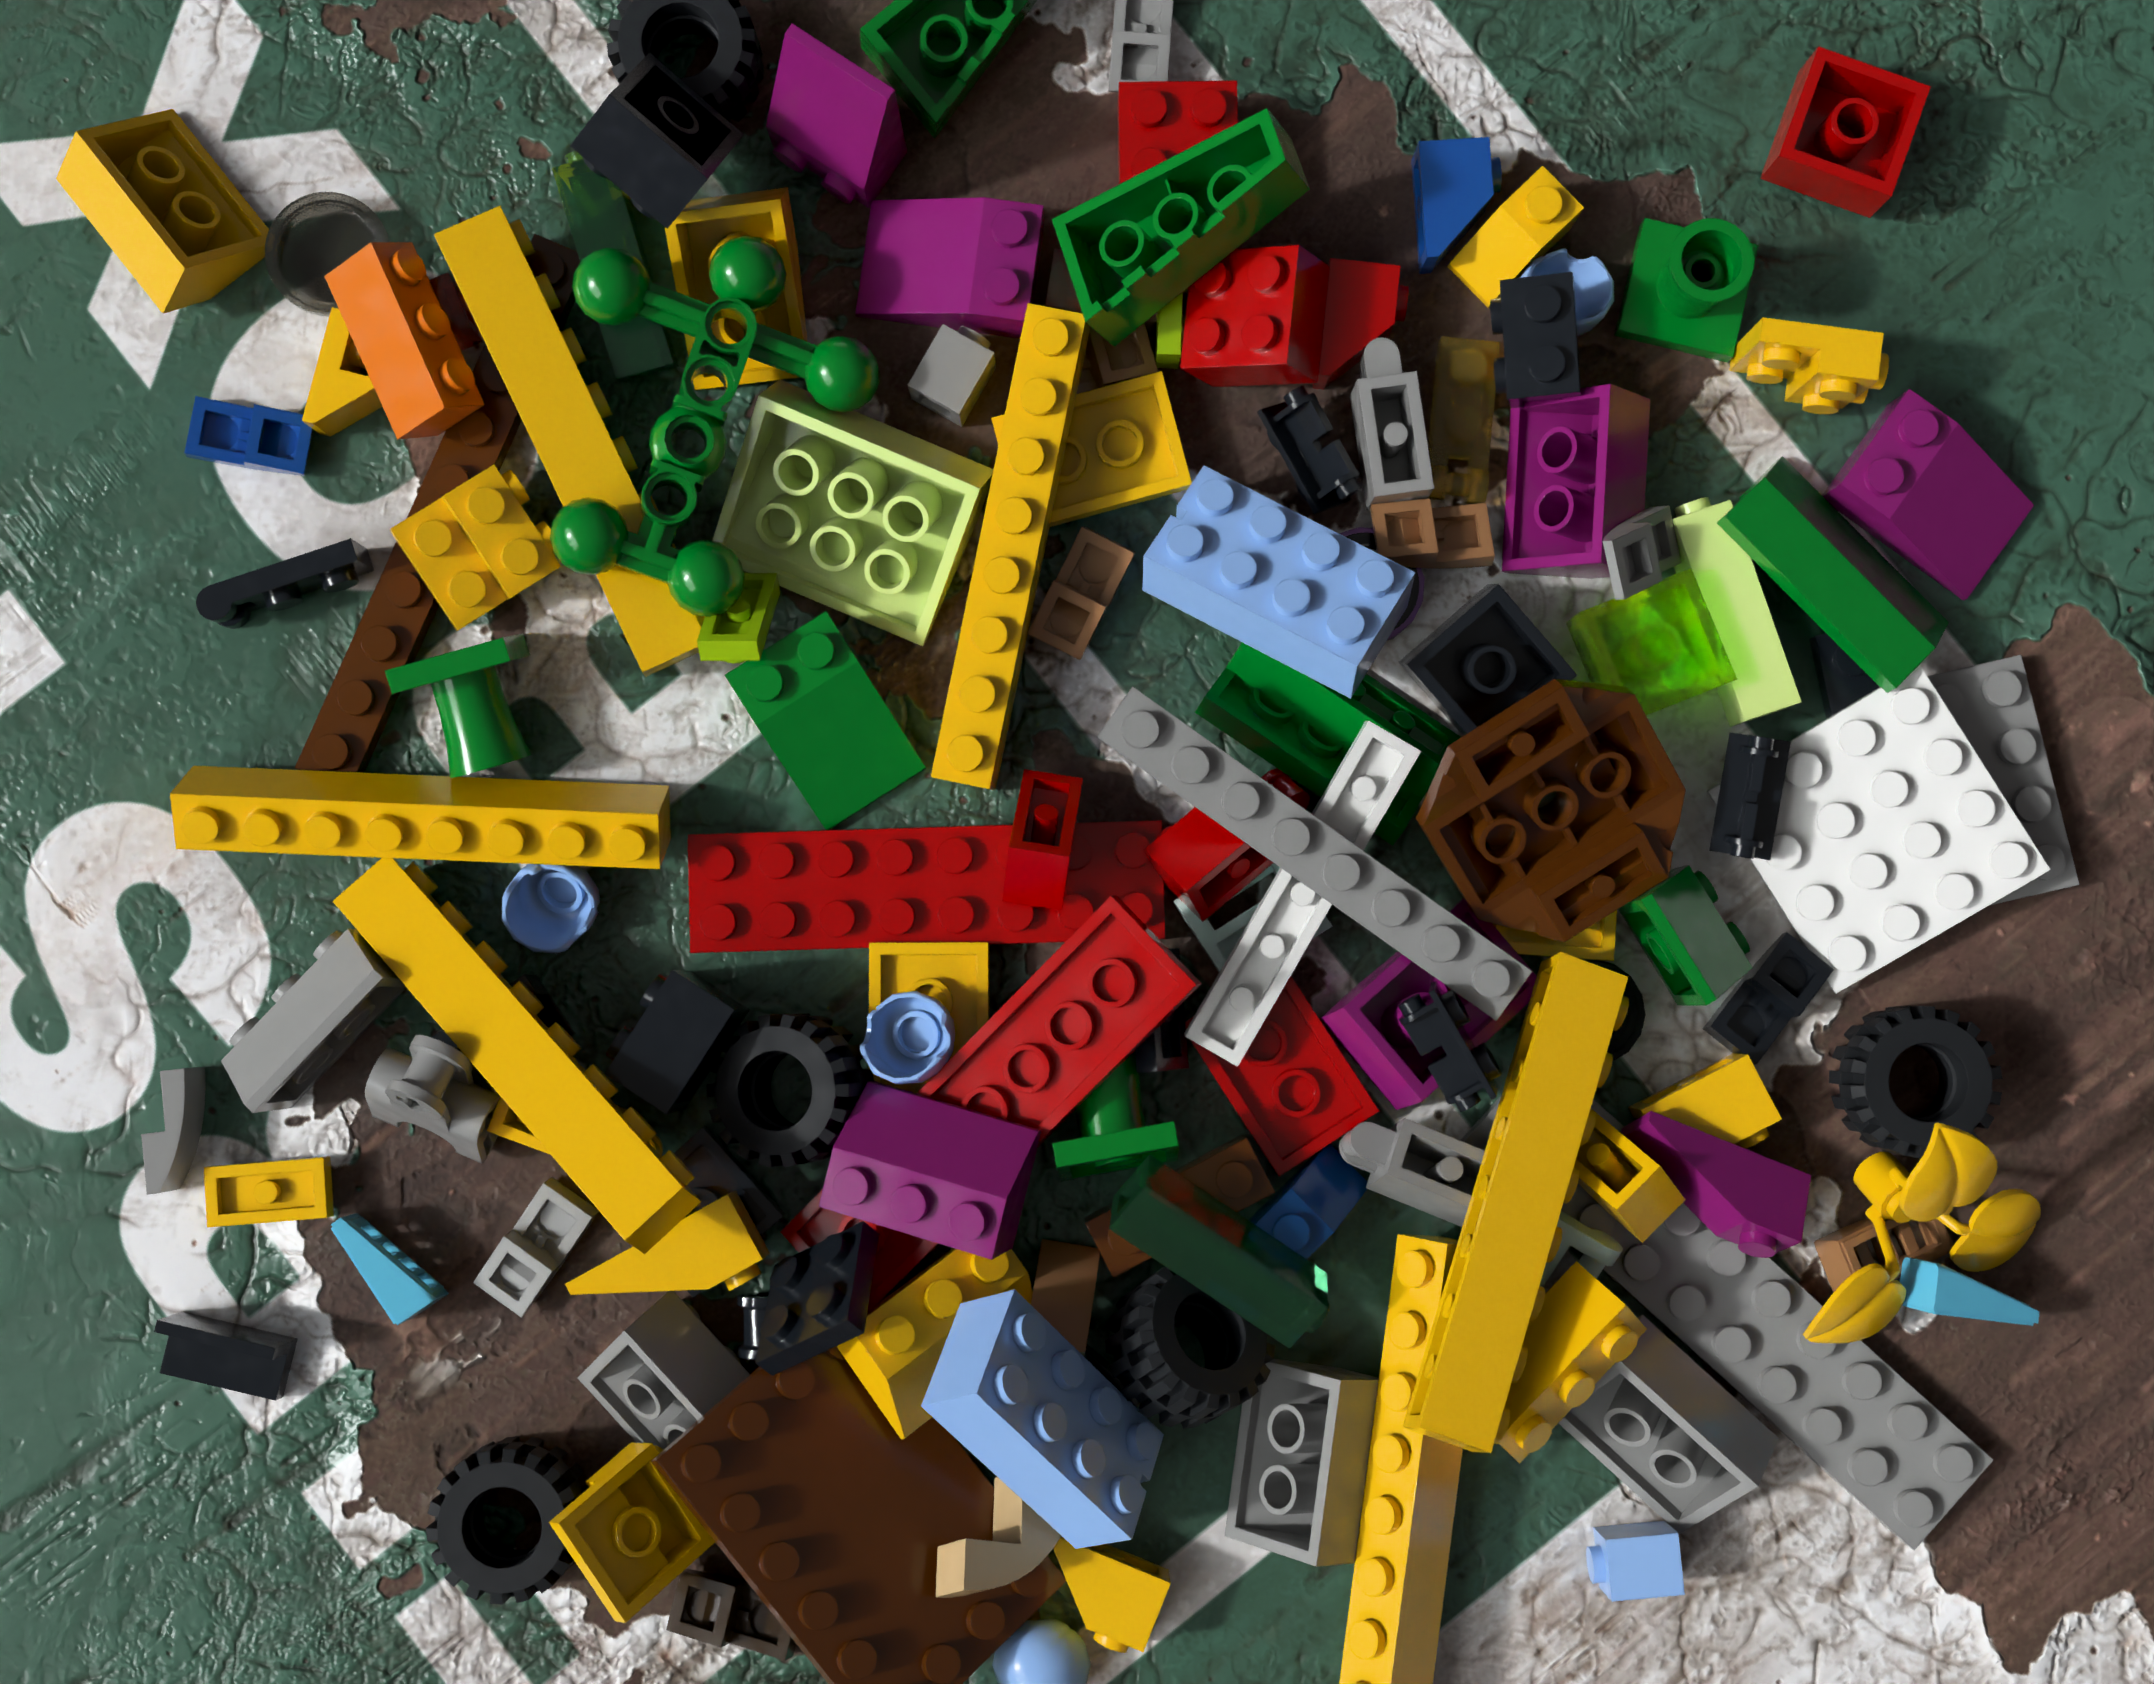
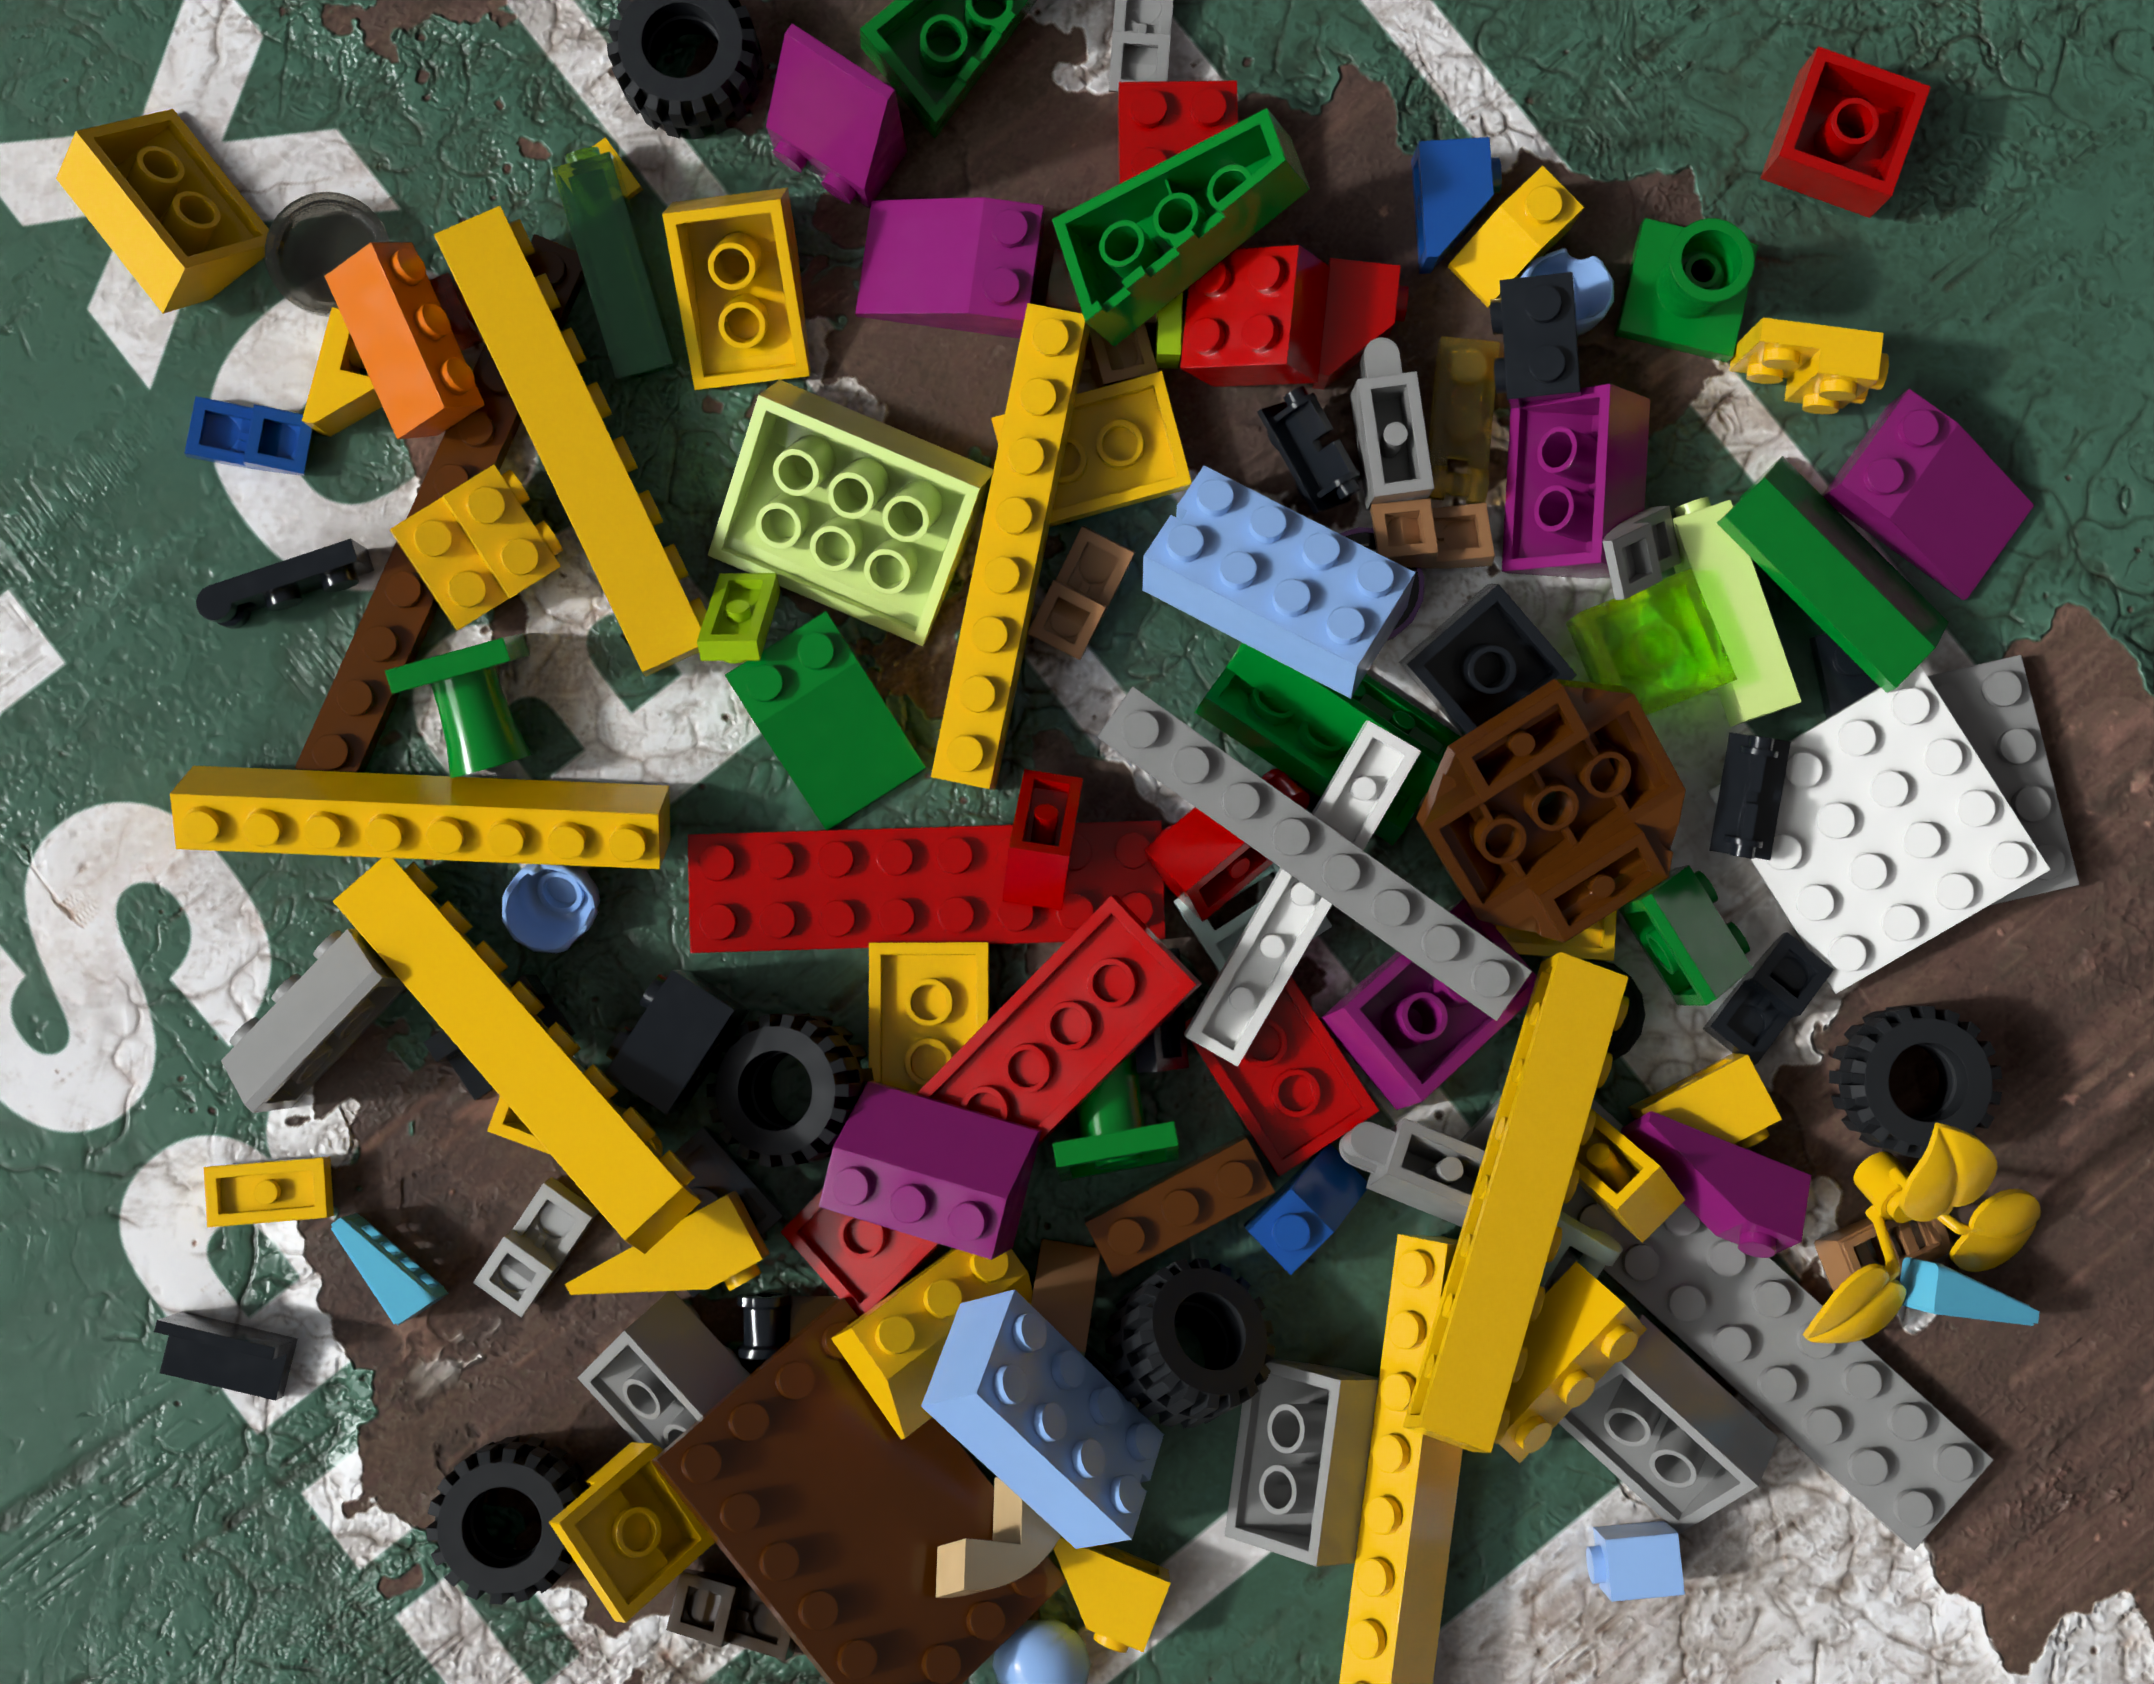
(172, 1151): light grey slope -> none
(433, 1093): light grey piece -> none
(656, 140): black brick -> none
(747, 279): green piece -> none
(818, 1298): black plate -> none
(908, 1038): light blue hair -> none
(953, 373): light grey brick -> none
(1220, 1252): clear green brick -> none
(1465, 1066): black hinge -> none

